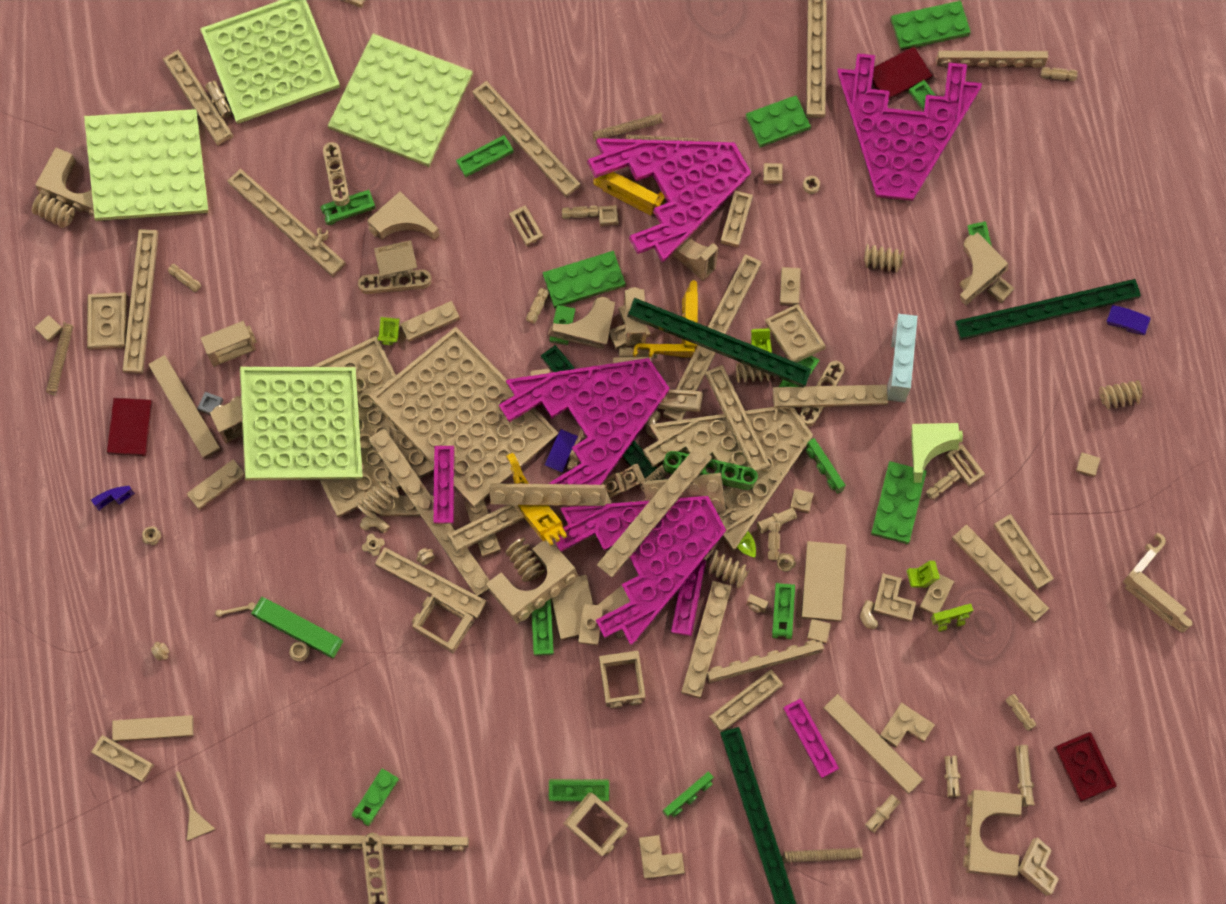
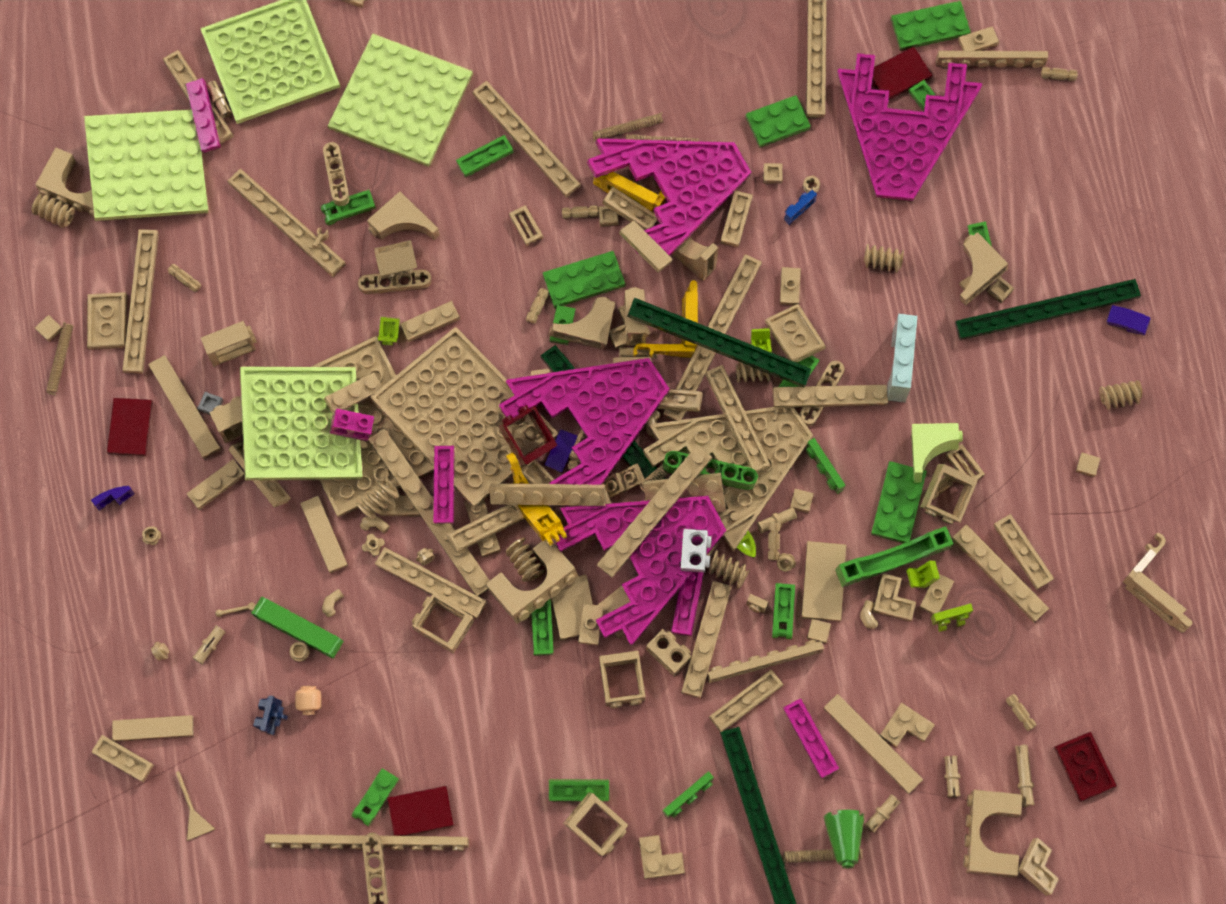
(200, 655): none -> tan pin
(203, 115): none -> dark pink plate
(270, 488): none -> tan plate
(272, 715): none -> dark blue hips
(308, 699): none -> light nougat head
(324, 534): none -> tan tile
(329, 601): none -> tan arm
(351, 424): none -> dark pink brick
(353, 393): none -> tan plate
(420, 811): none -> dark red tile
(536, 473): none -> tan plate
(549, 442): none -> dark red window
(629, 209): none -> tan plate
(645, 246): none -> tan tile
(664, 656): none -> tan brick
(690, 550): none -> white brick
(801, 206): none -> blue plate
(845, 835): none -> bright green cone
(909, 552): none -> bright green arch
(969, 485): none -> tan window
(979, 40): none -> tan plate

